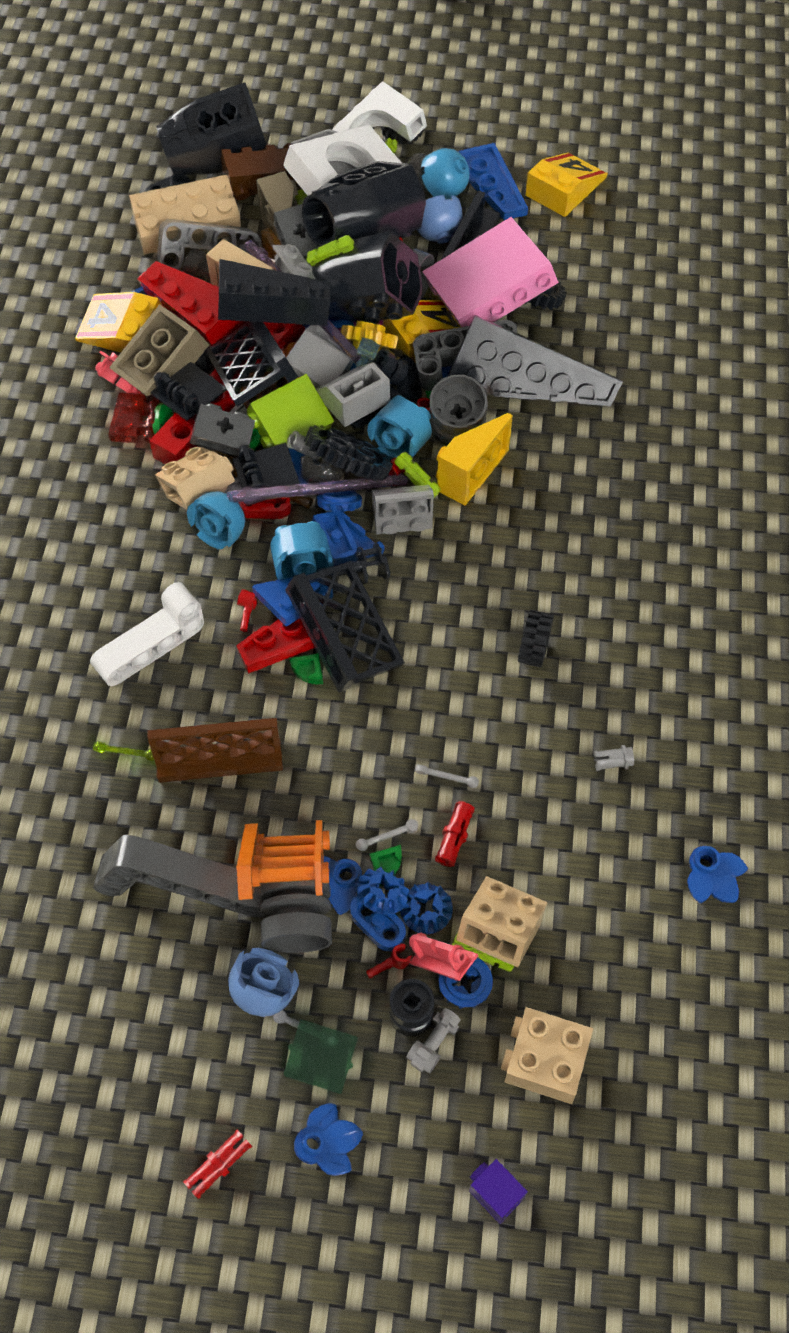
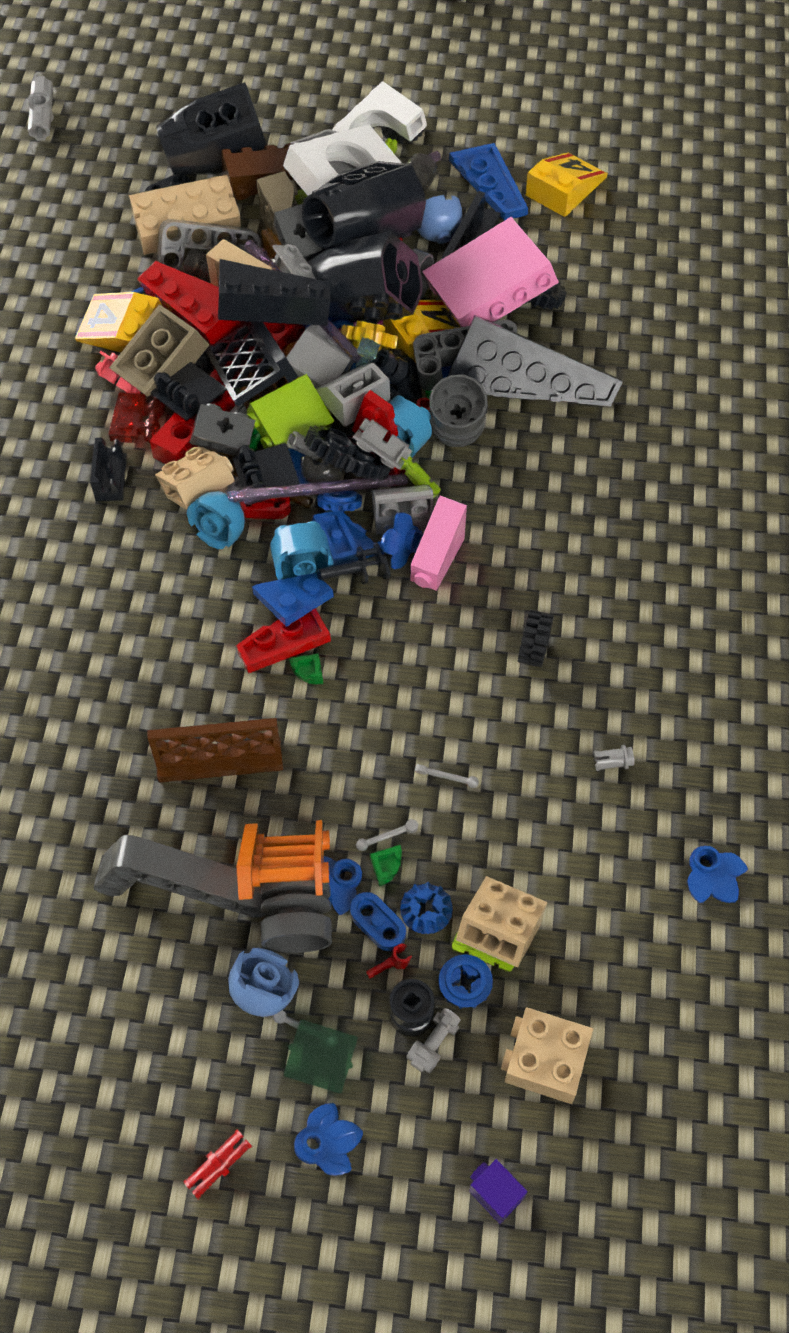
(40, 108): none -> light grey piece
(102, 747): clear neon green hinge -> none
(108, 471): none -> black hinge
(151, 638): white beam -> none
(162, 415): green tile -> none
(249, 602): red hand -> none
(322, 632): black fence -> none
(335, 247): lime axle -> none
(373, 441): none -> light grey hinge
(375, 899): blue gear -> none
(380, 411): none -> red wing
(401, 540): none -> blue plate
(439, 543): none -> bright pink slope
(440, 957): coral hinge -> none
(445, 173): dark azure cylinder -> none
(455, 834): red pin -> none
(472, 458): yellow slope -> none

